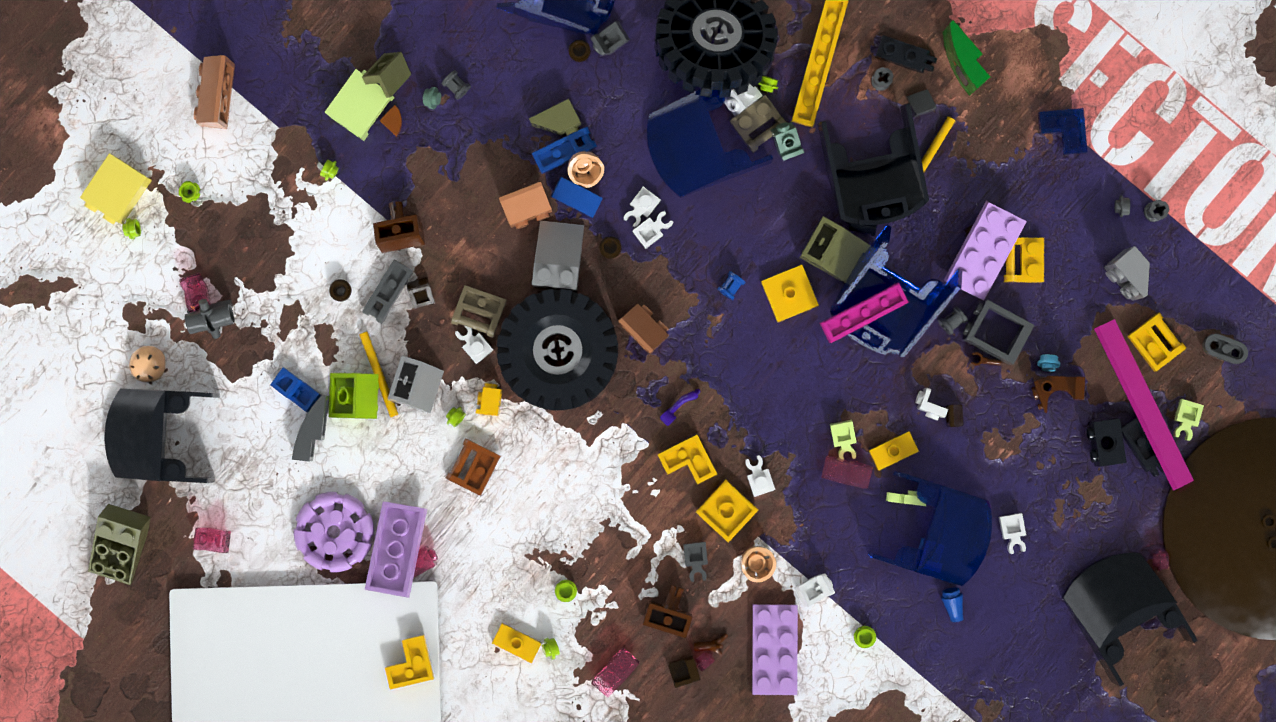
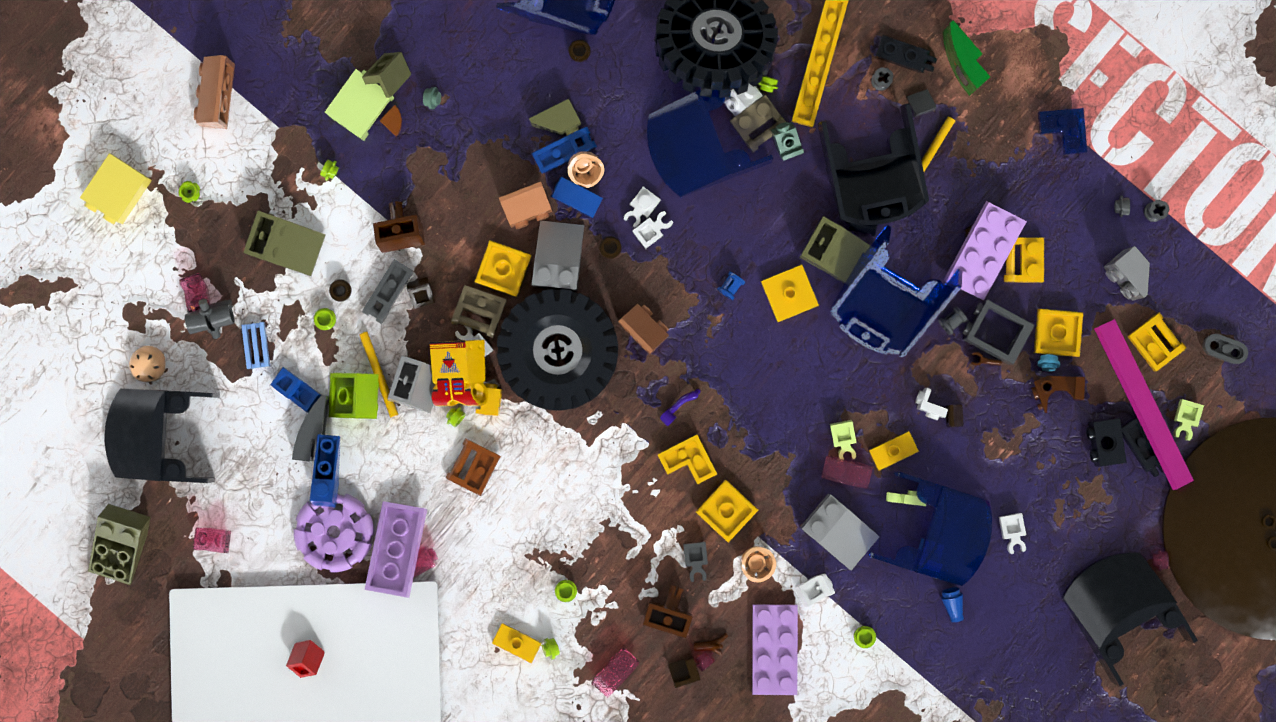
(131, 228): lime plate -> none
(253, 326): none -> light blue tile
(284, 243): none -> olive slope
(305, 659): none -> red panel
(324, 319): none -> lime plate
(326, 471): none -> blue slope
(417, 664): yellow plate -> none
(456, 84): dark grey bush -> none
(458, 373): none -> yellow piece
(503, 268): none -> yellow plate
(610, 39): dark grey bracket -> none
(761, 479): white plate -> none
(839, 531): none -> light grey slope
(864, 312): dark pink tile -> none
(1058, 332): none -> yellow plate

